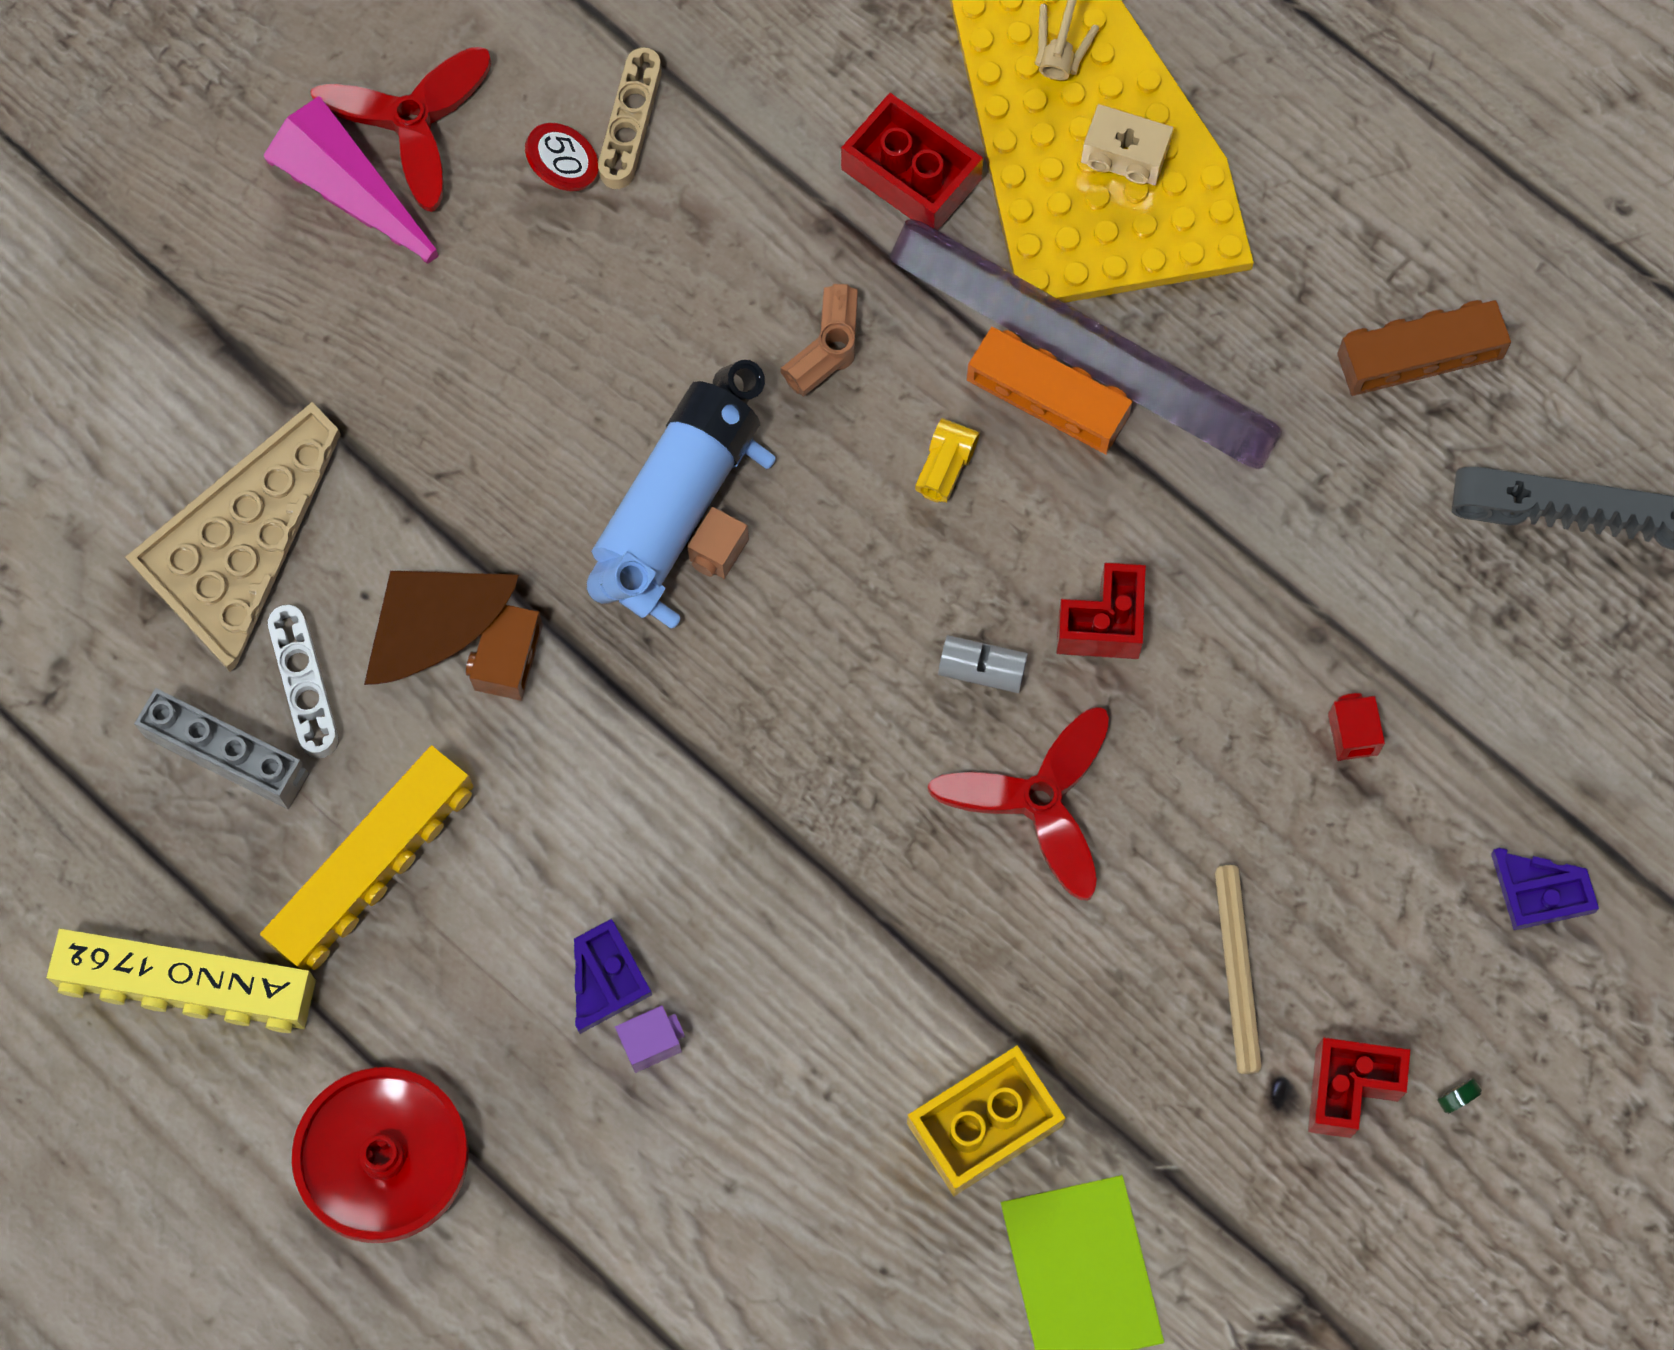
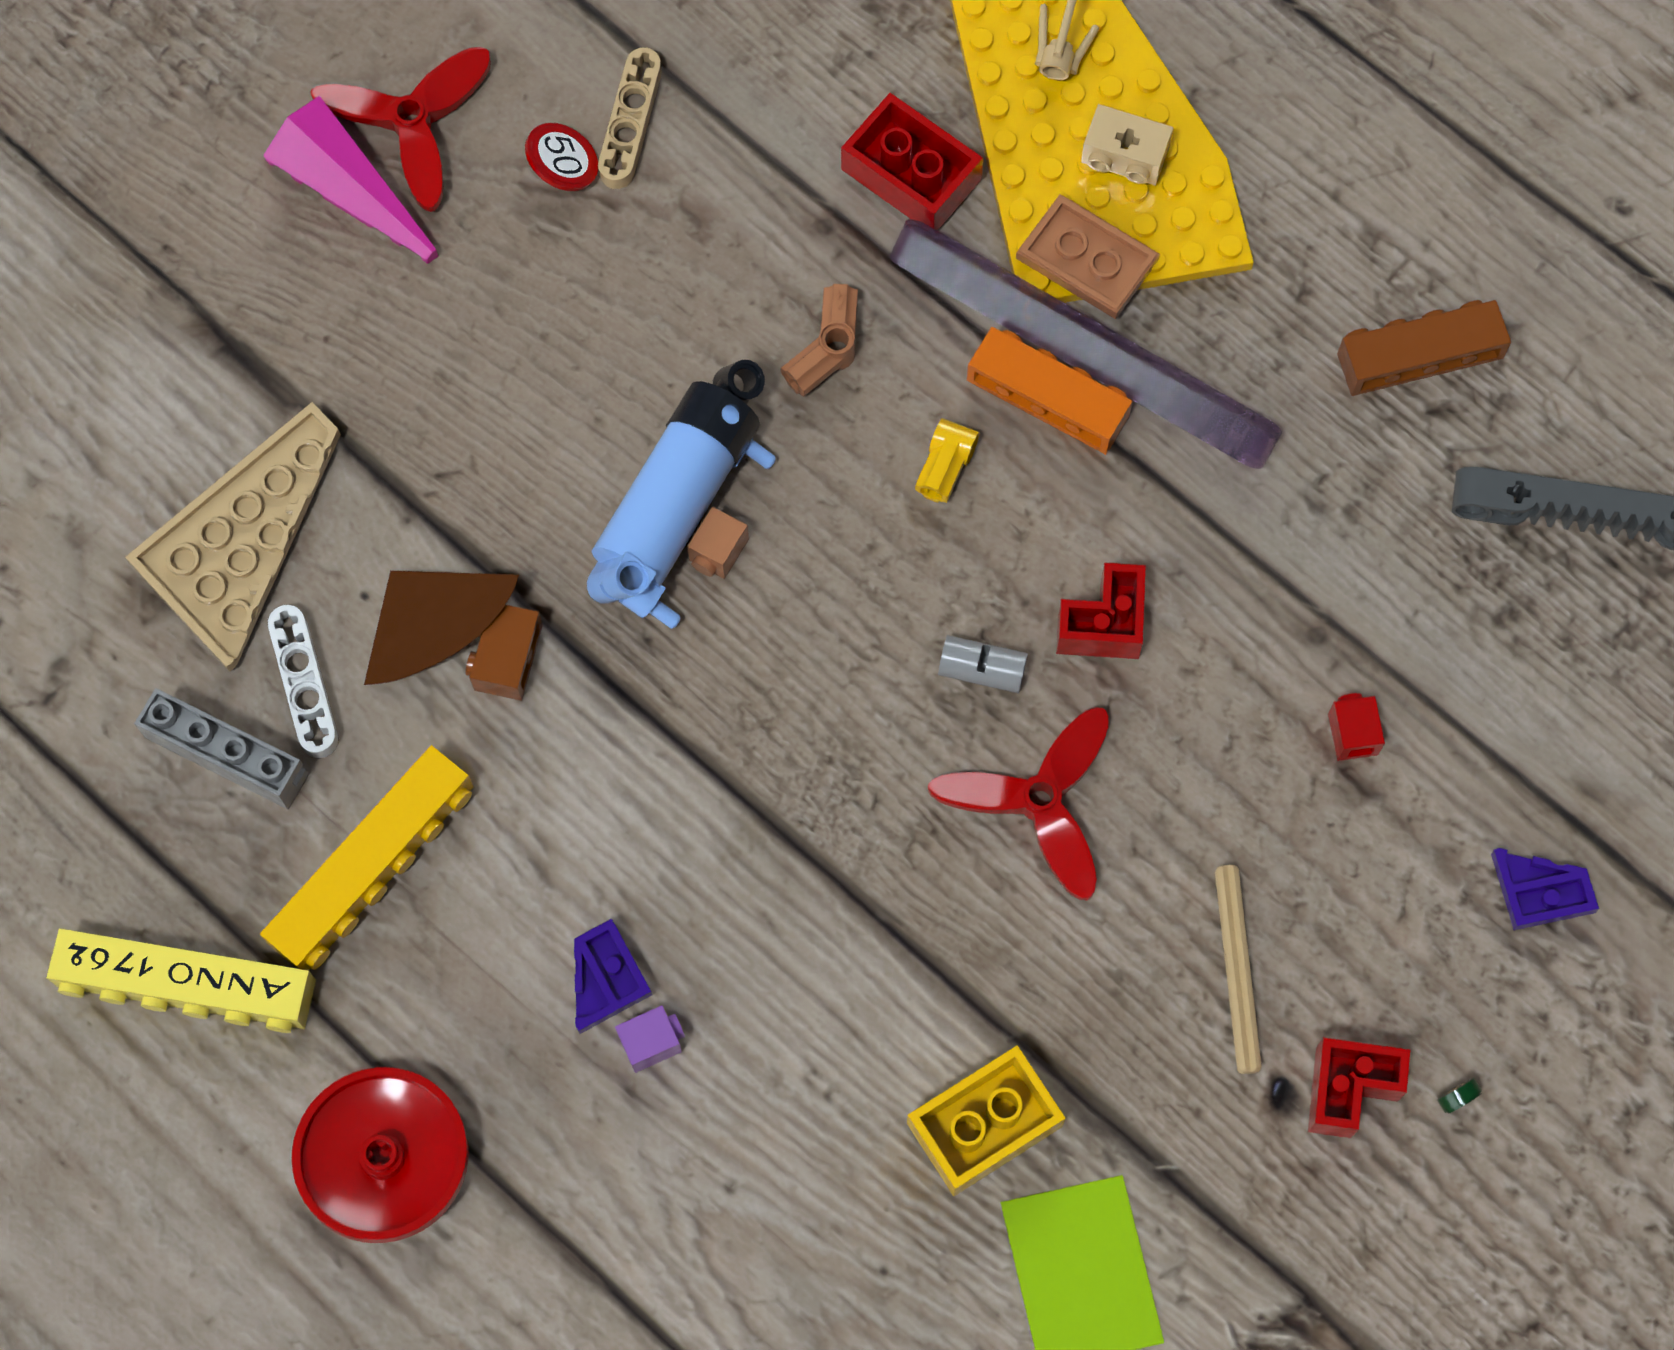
(1087, 256): none -> nougat tile

